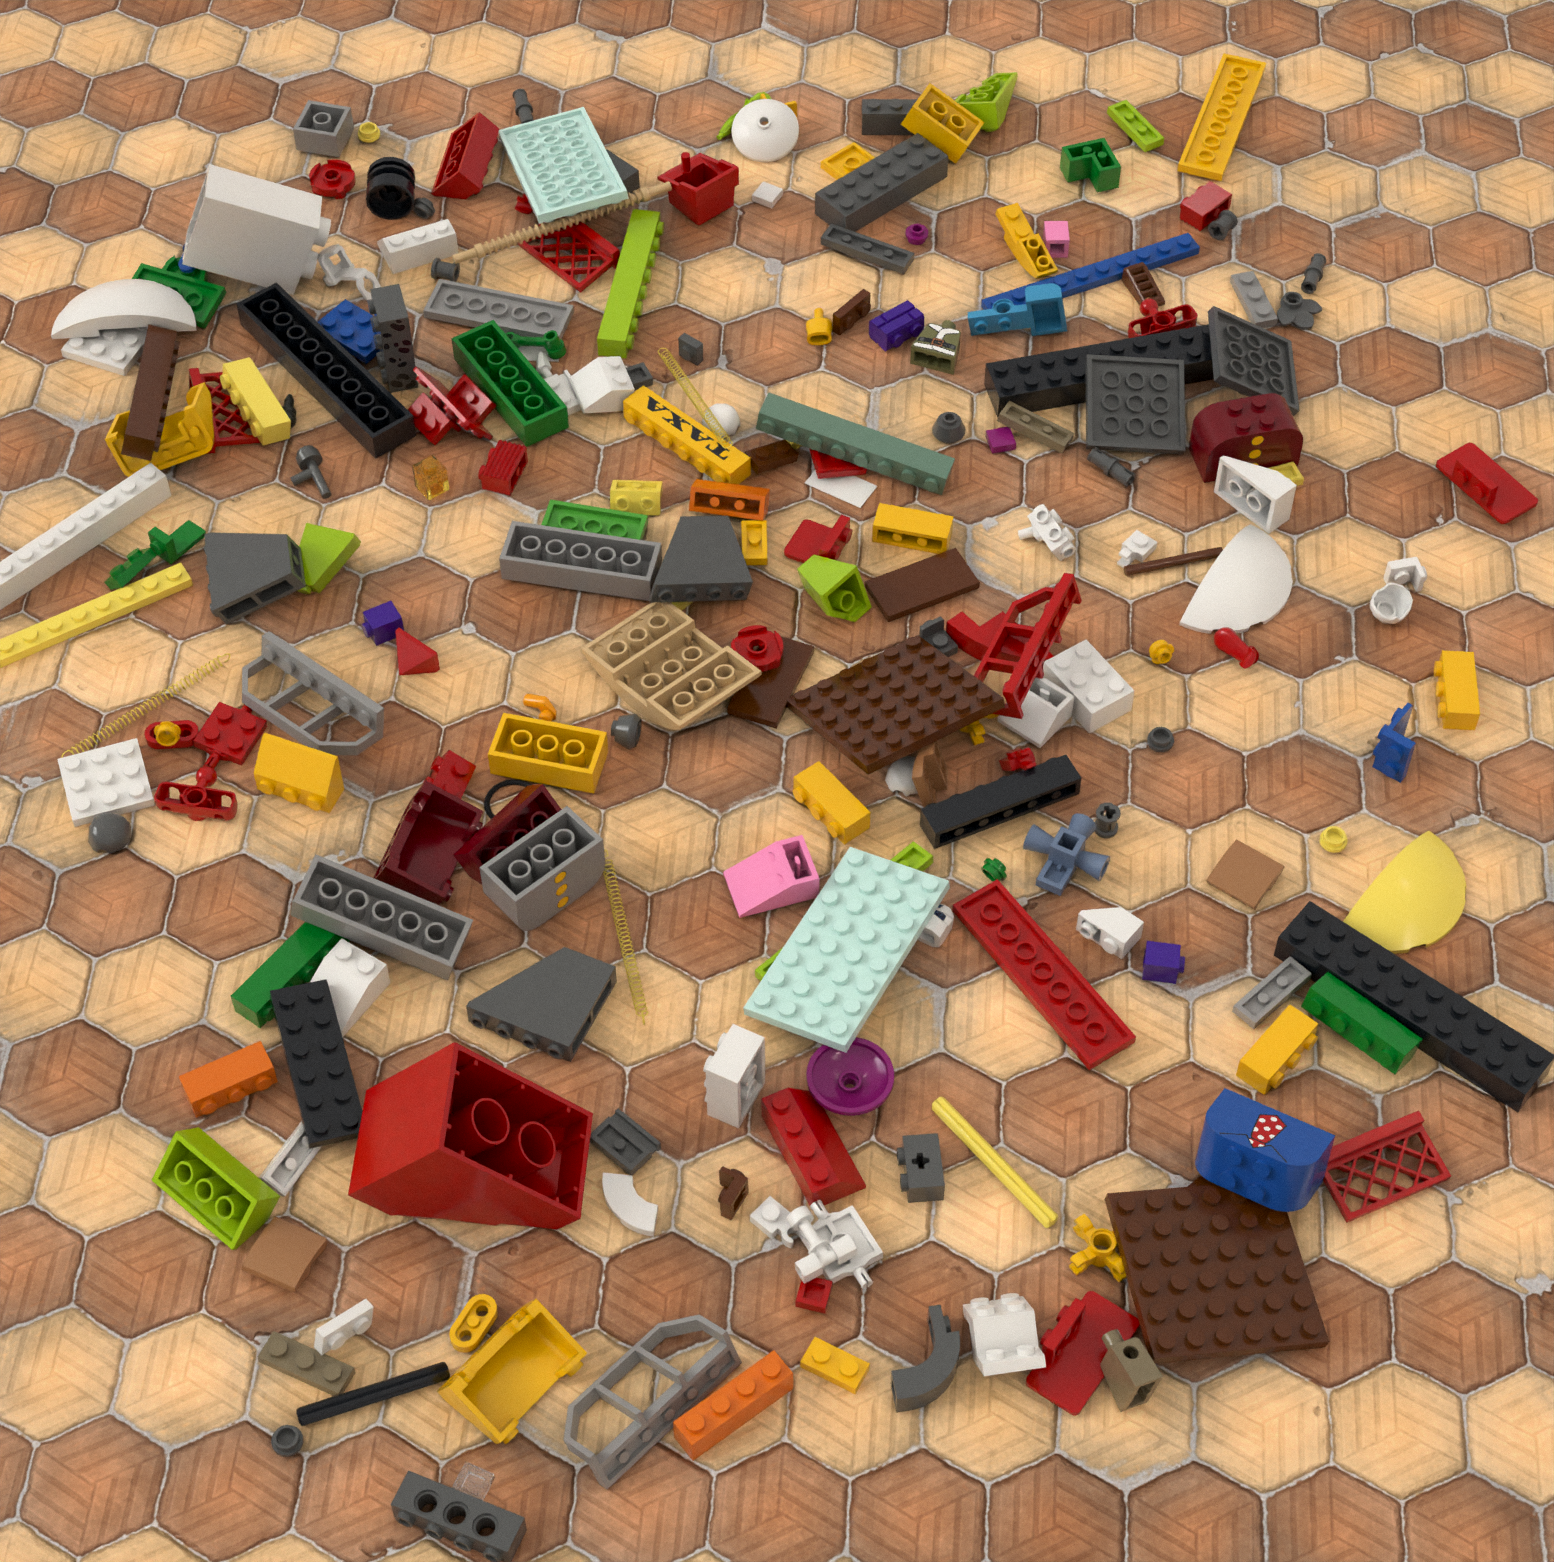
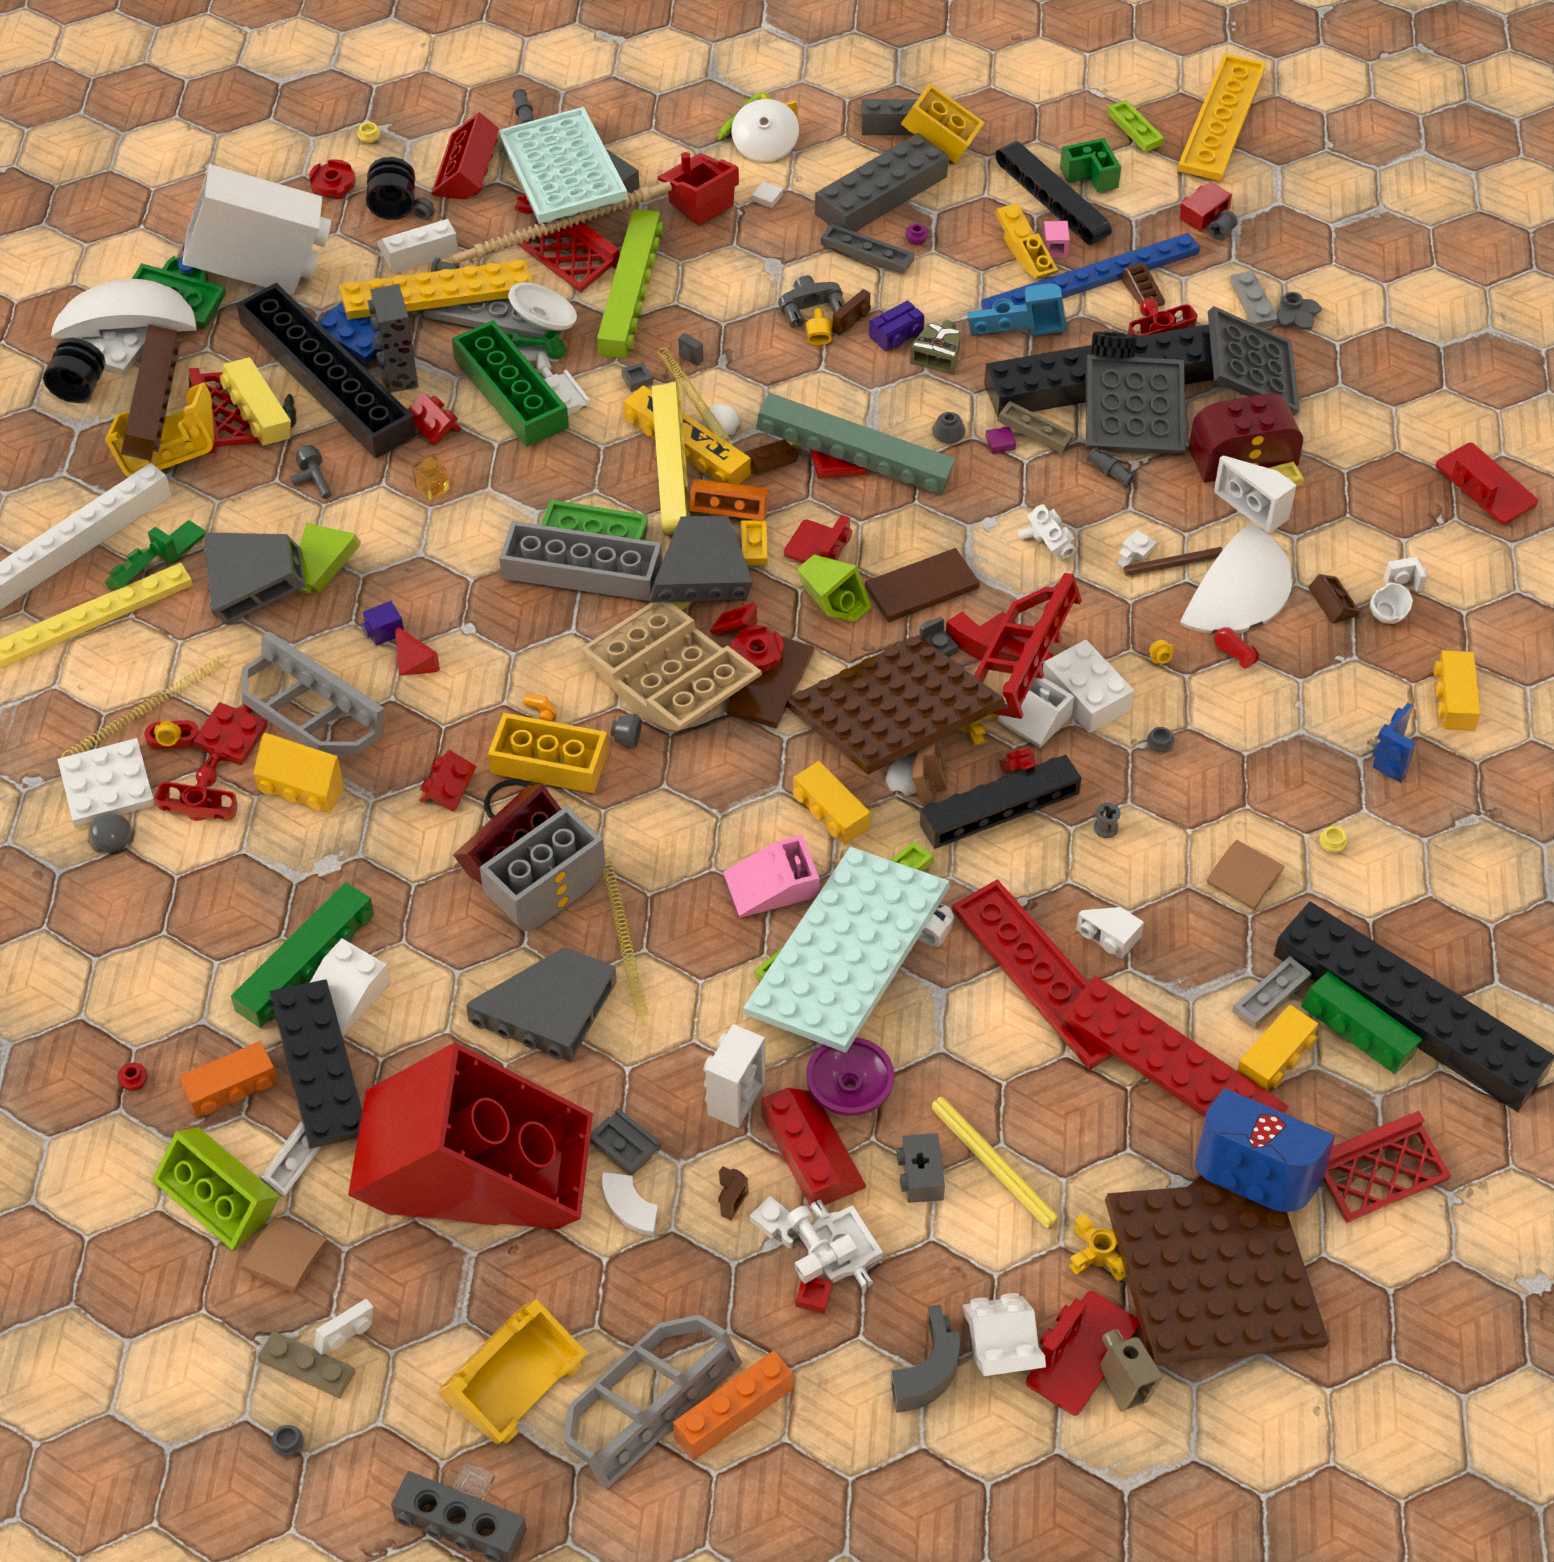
(74, 370): none -> black wheel
(132, 1083): none -> red plate
(323, 128): light grey brick -> none
(344, 270): white piece -> none
(372, 1393): black axle -> none
(381, 917): light grey brick -> none
(424, 843): dark red windscreen -> none
(439, 287): none -> yellow plate
(463, 400): red bracket -> none
(471, 1324): yellow plate -> none
(503, 467): red brick -> none
(542, 307): none -> white dish
(602, 385): white slope -> none
(636, 496): light yellow bracket -> none
(670, 455): none -> light yellow beam
(735, 620): none -> red slope
(809, 294): none -> dark grey connector
(835, 1365): yellow plate -> none
(845, 160): yellow tile -> none
(847, 488): white sticker -> none
(912, 528): yellow brick -> none
(990, 100): lime wedge -> none
(994, 869): green plate -> none
(1053, 192): none -> black beam
(1066, 853): sand blue brick -> none
(1113, 344): none -> black tyre
(1158, 1049): none -> red plate
(1162, 962): dark purple brick -> none
(1313, 273): dark grey pin -> none
(1333, 598): none -> reddish brown slope
(1413, 897): light yellow brick -> none

